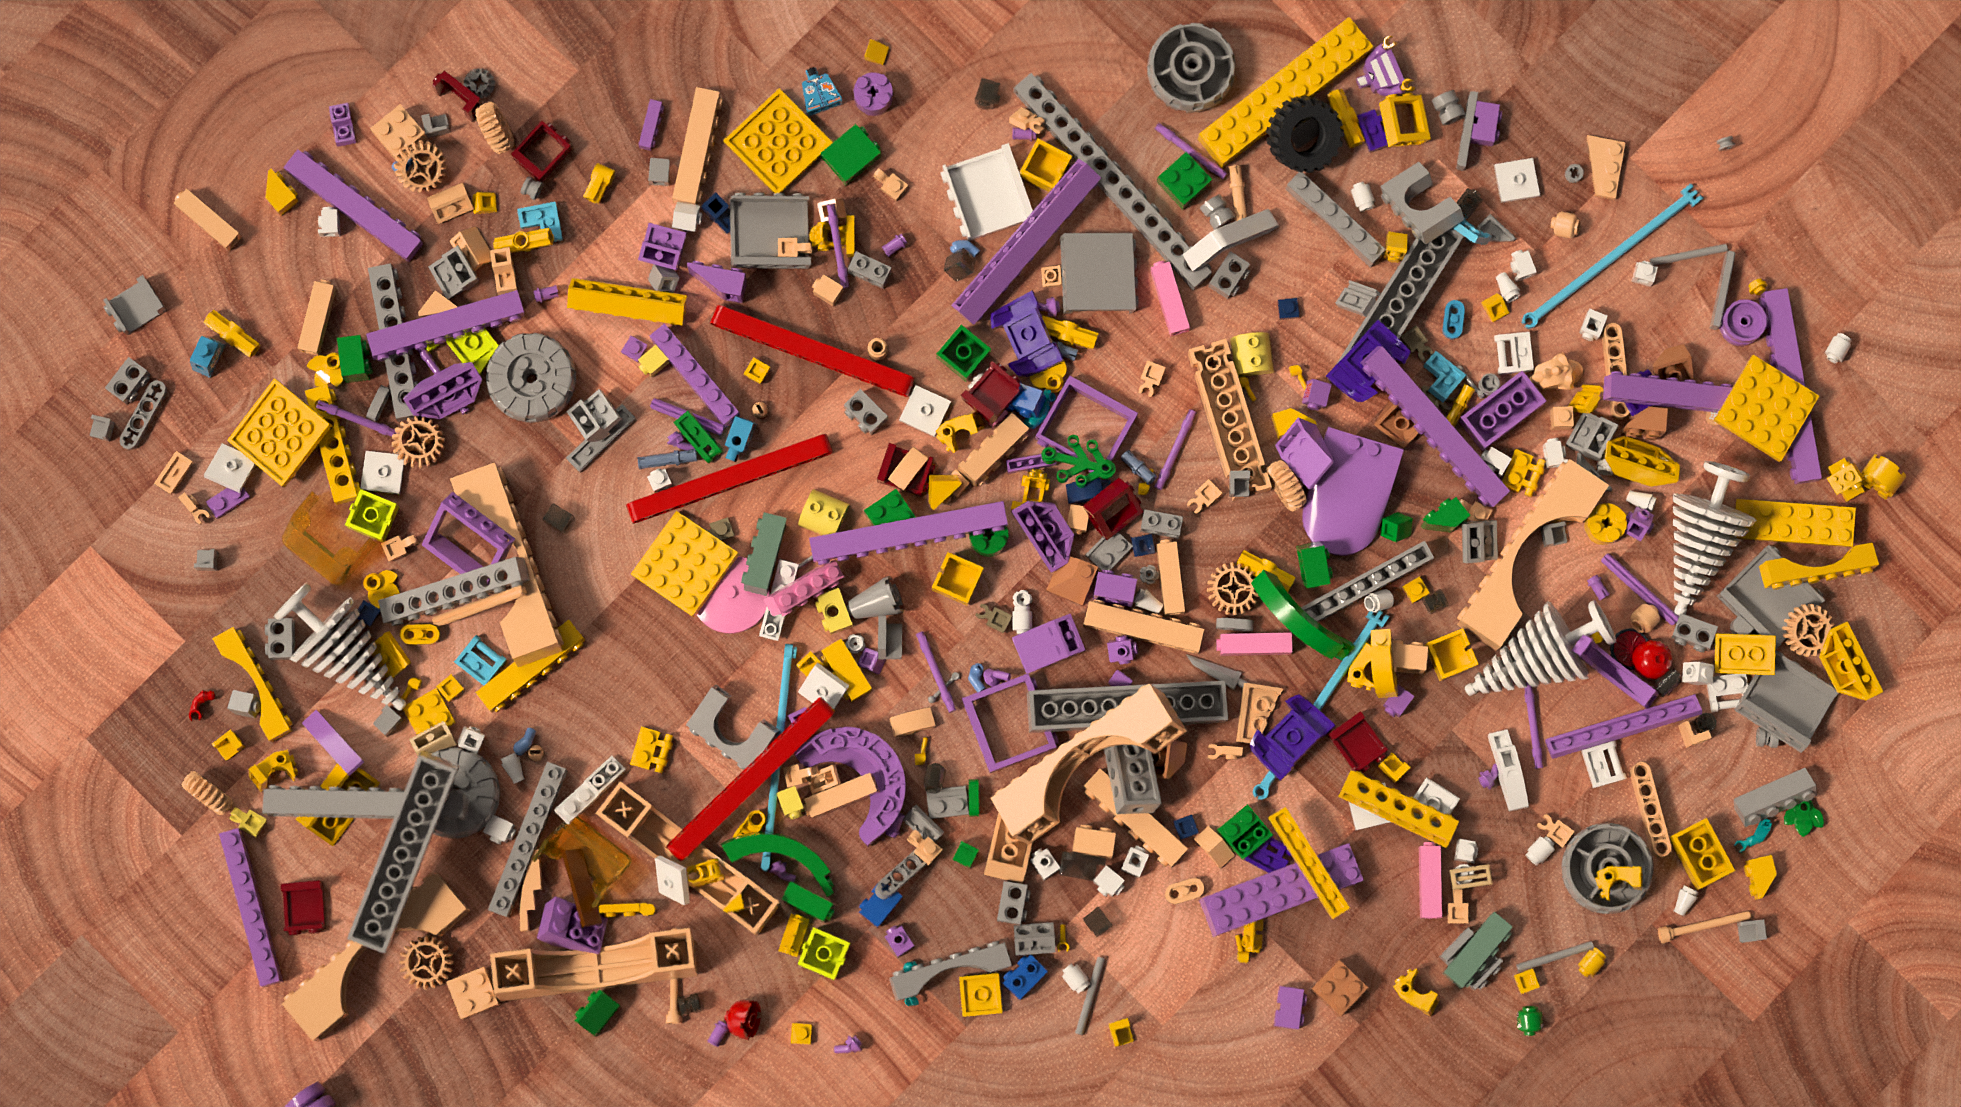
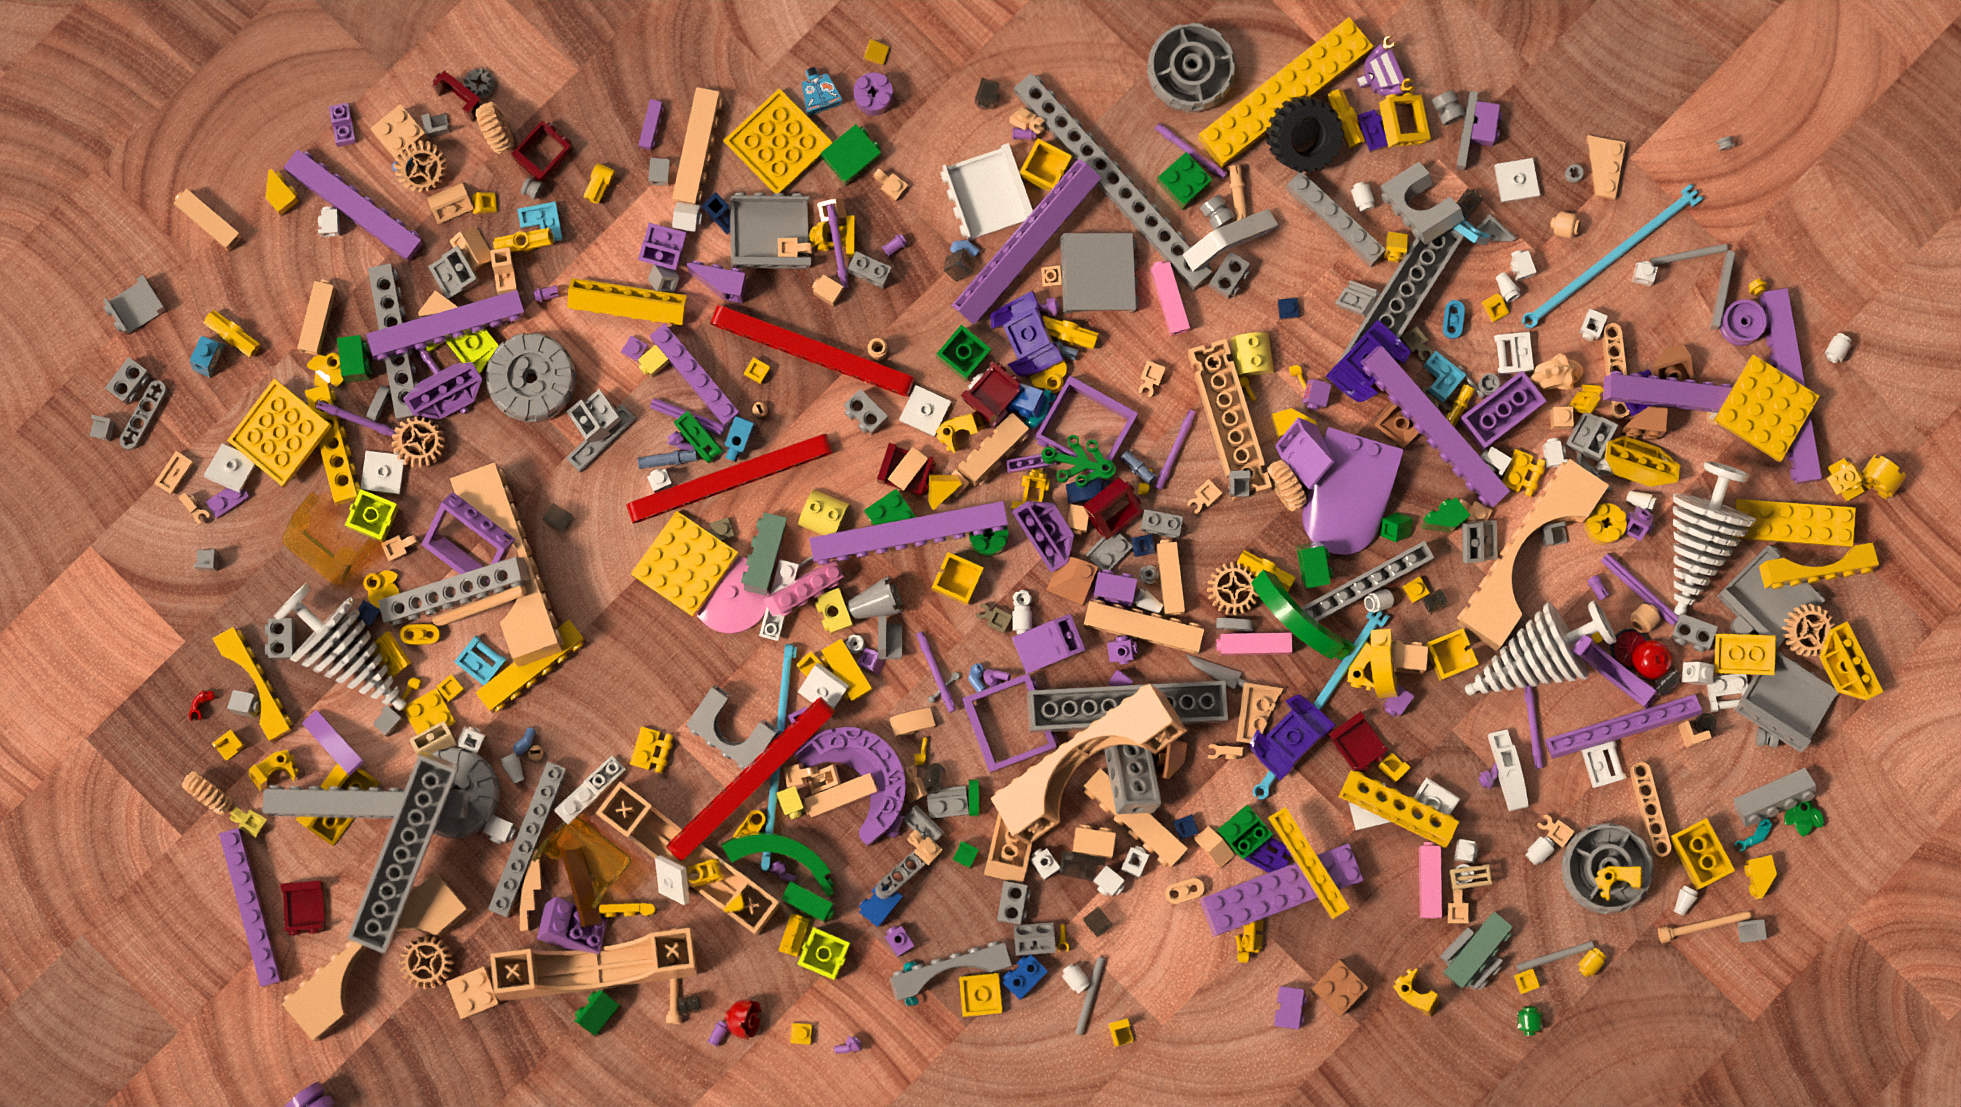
(914, 786): none -> light nougat plate

